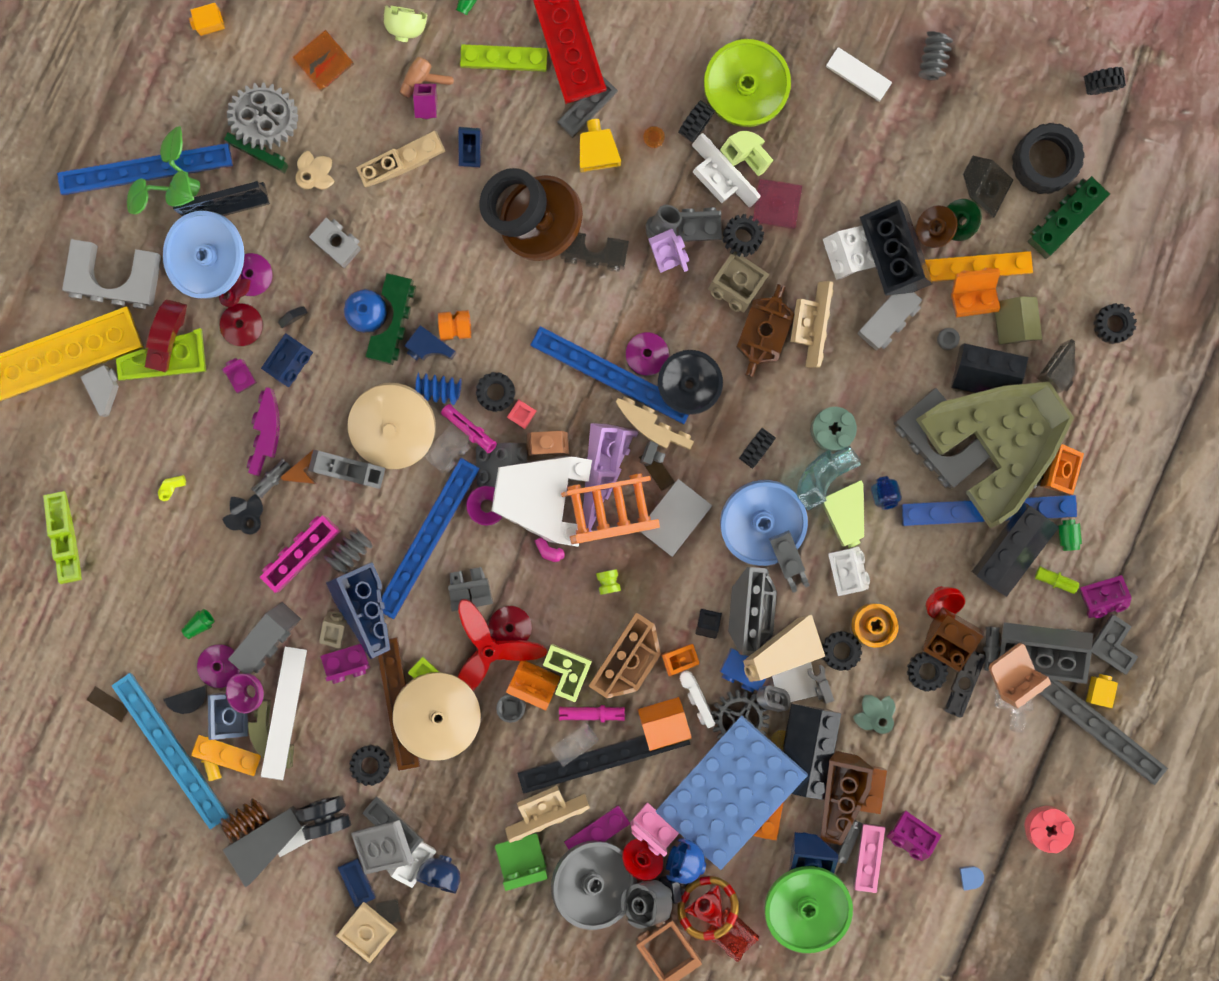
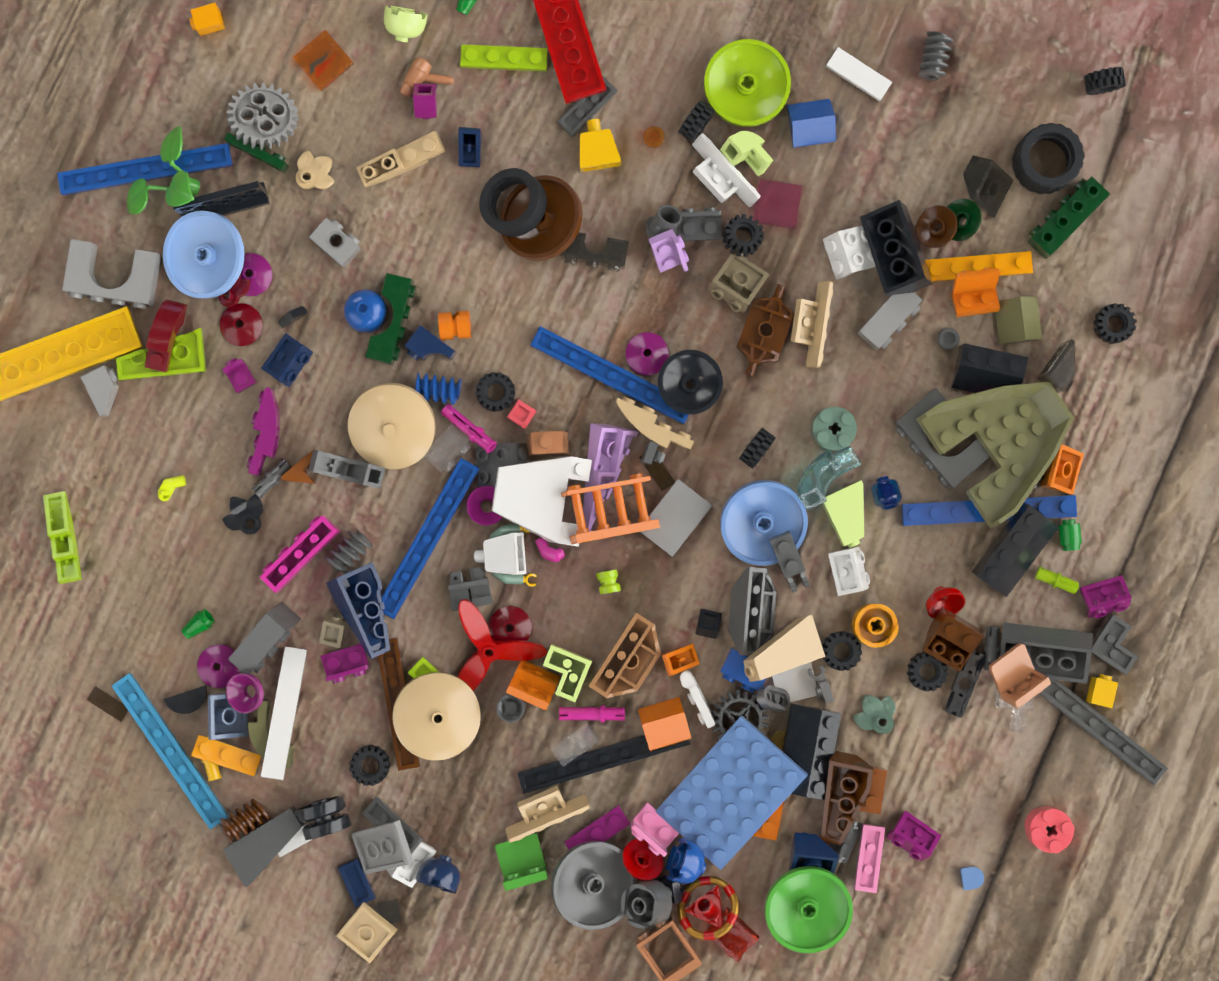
(505, 555): none -> white torso
(812, 123): none -> slope

